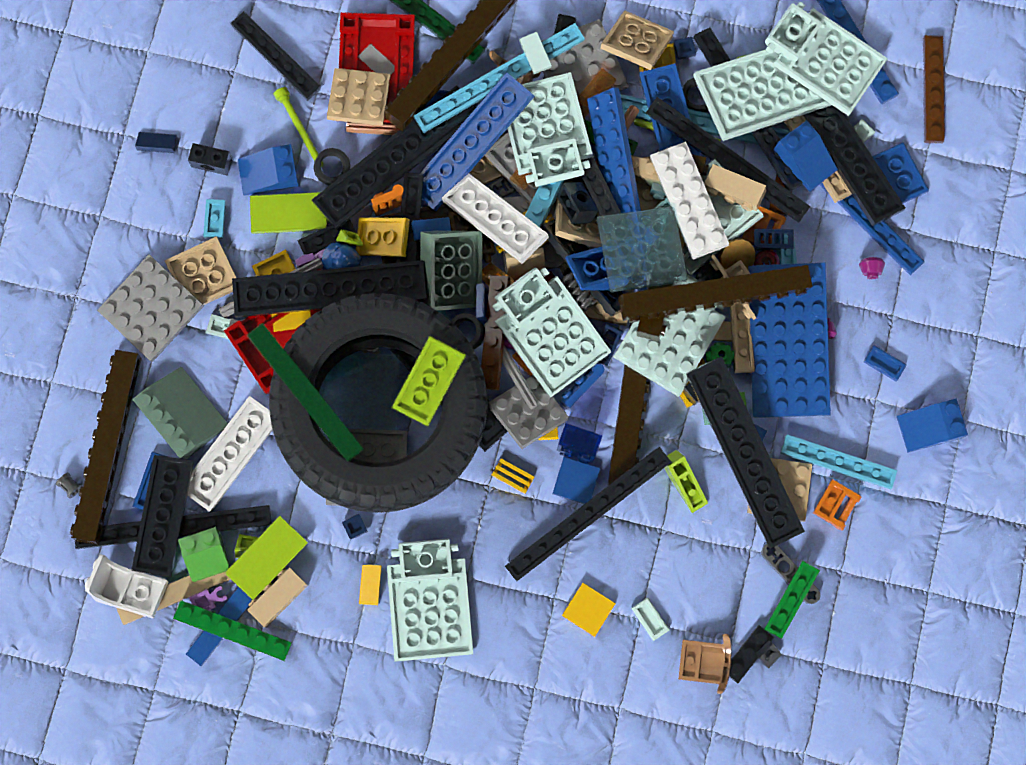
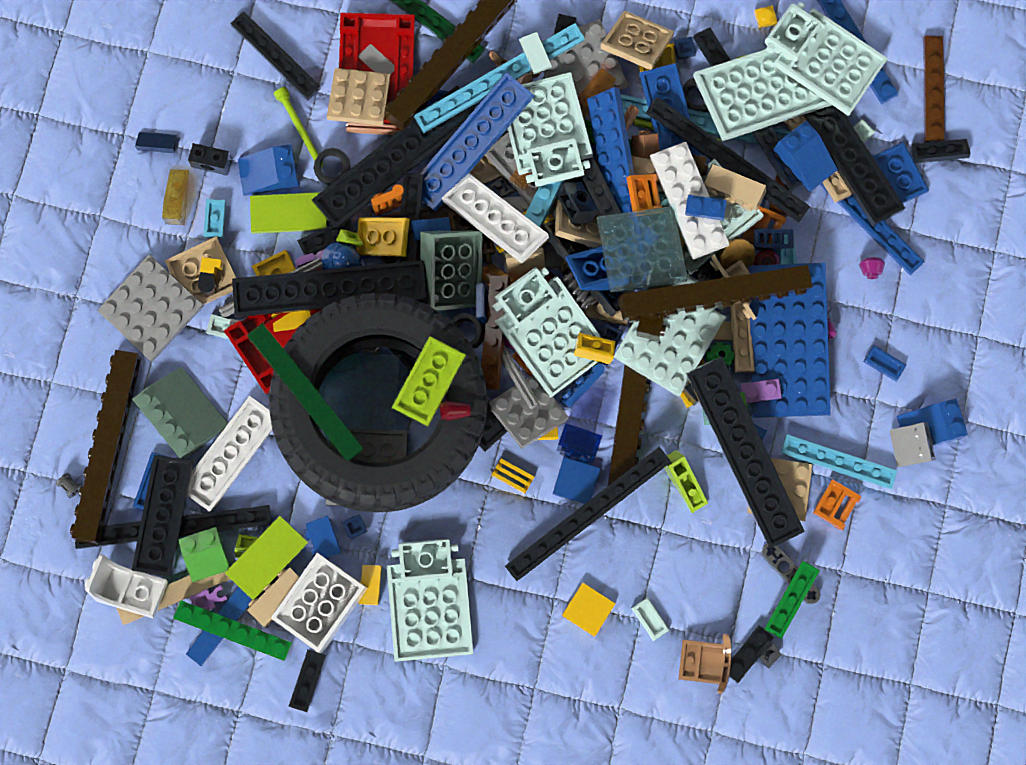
(175, 197): none -> clear yellow slope
(208, 275): none -> leg
(307, 681): none -> black plate
(319, 603): none -> white slope
(323, 538): none -> blue brick
(454, 410): none -> dark red cone
(594, 348): none -> yellow slope
(640, 192): none -> orange plate
(645, 144): none -> nougat brick
(705, 207): none -> blue plate
(761, 390): none -> medium lavender plate
(765, 17): none -> yellow plate
(912, 444): none -> light grey bracket
(940, 151): none -> black plate

